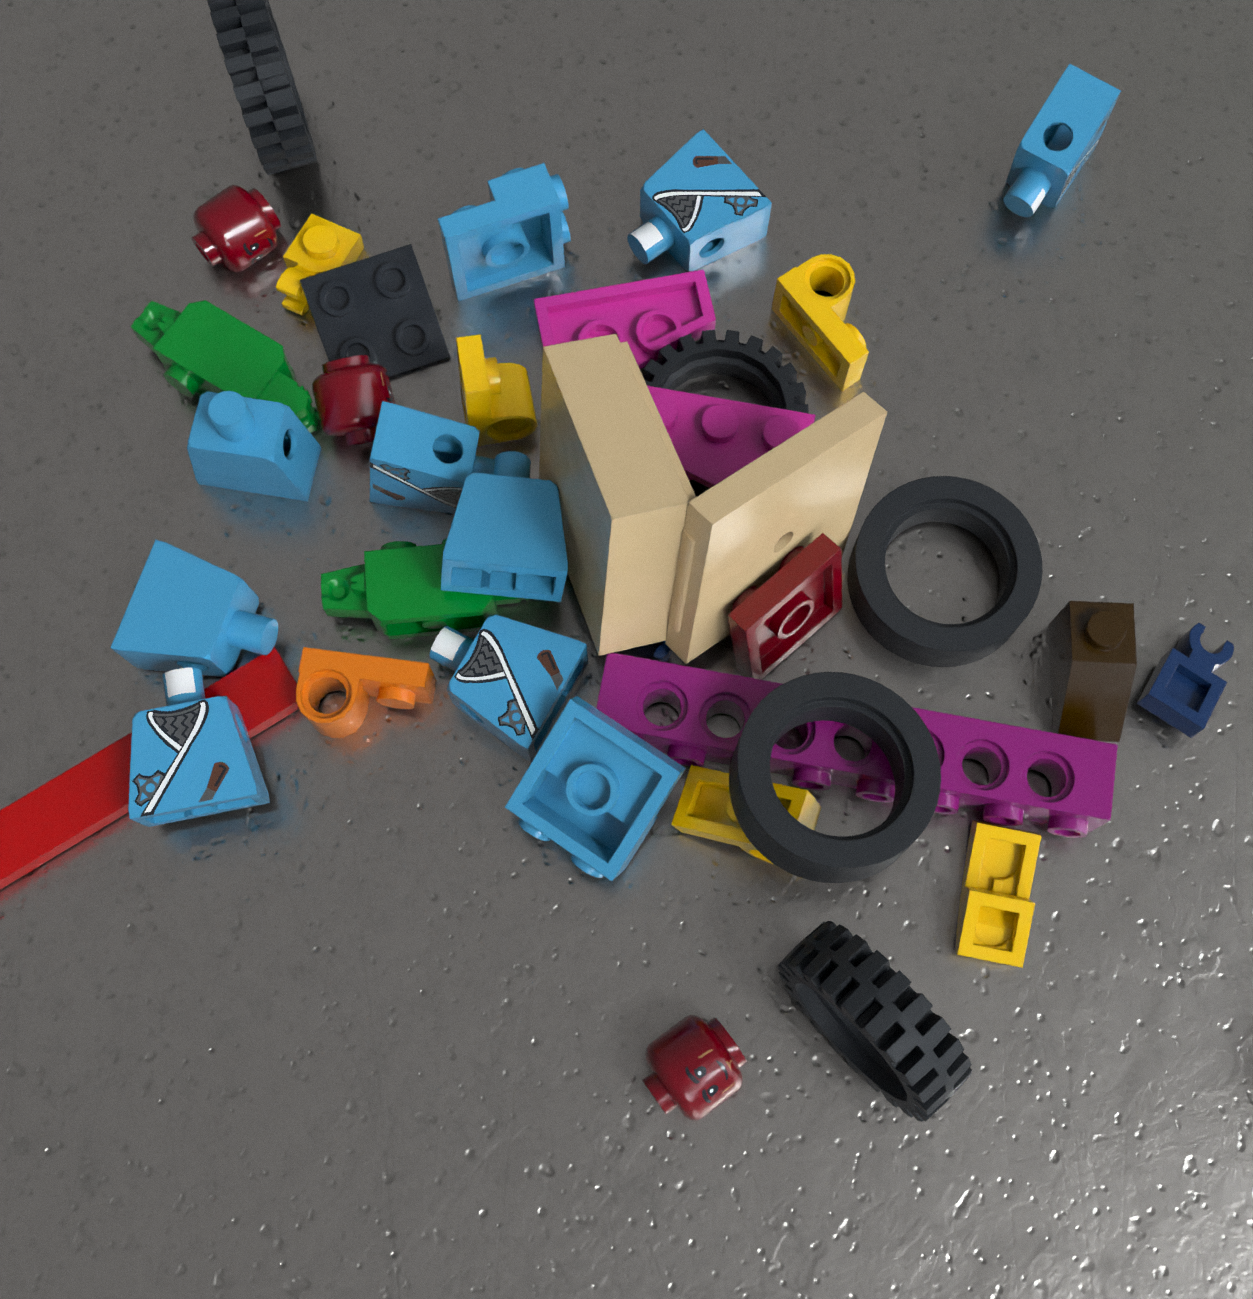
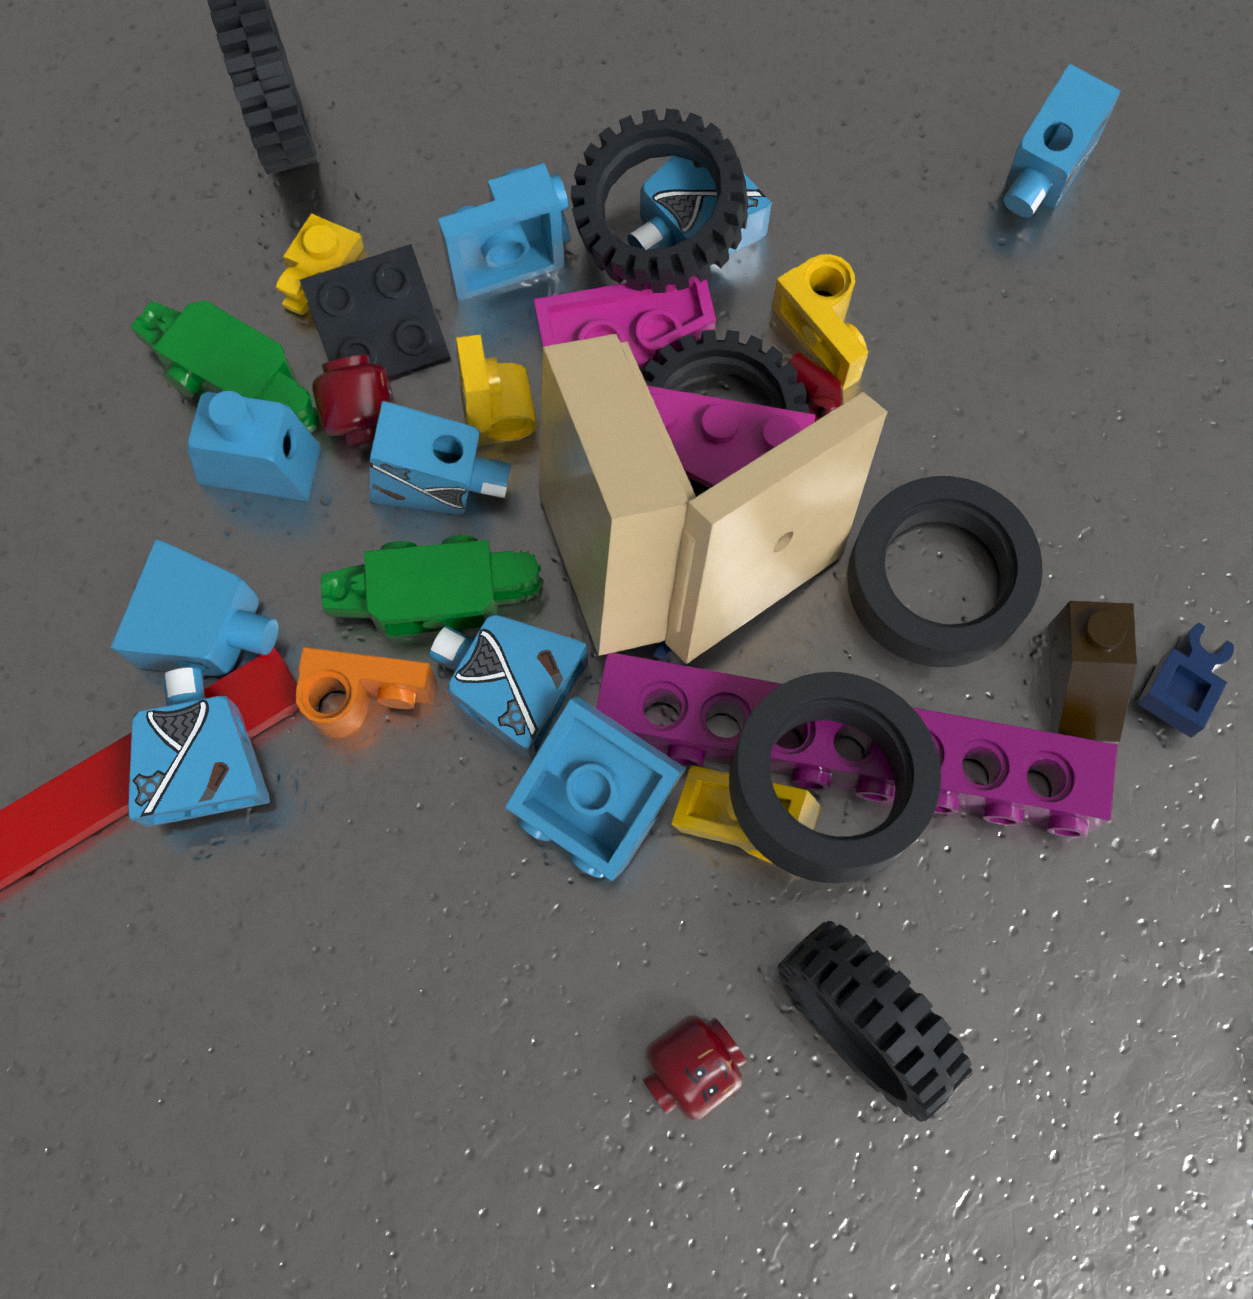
(235, 228): dark red head -> none
(507, 535): dark azure torso -> none
(654, 140): none -> black tyre
(787, 608): dark red plate -> none
(822, 388): none -> dark red arm
(996, 894): yellow slope -> none

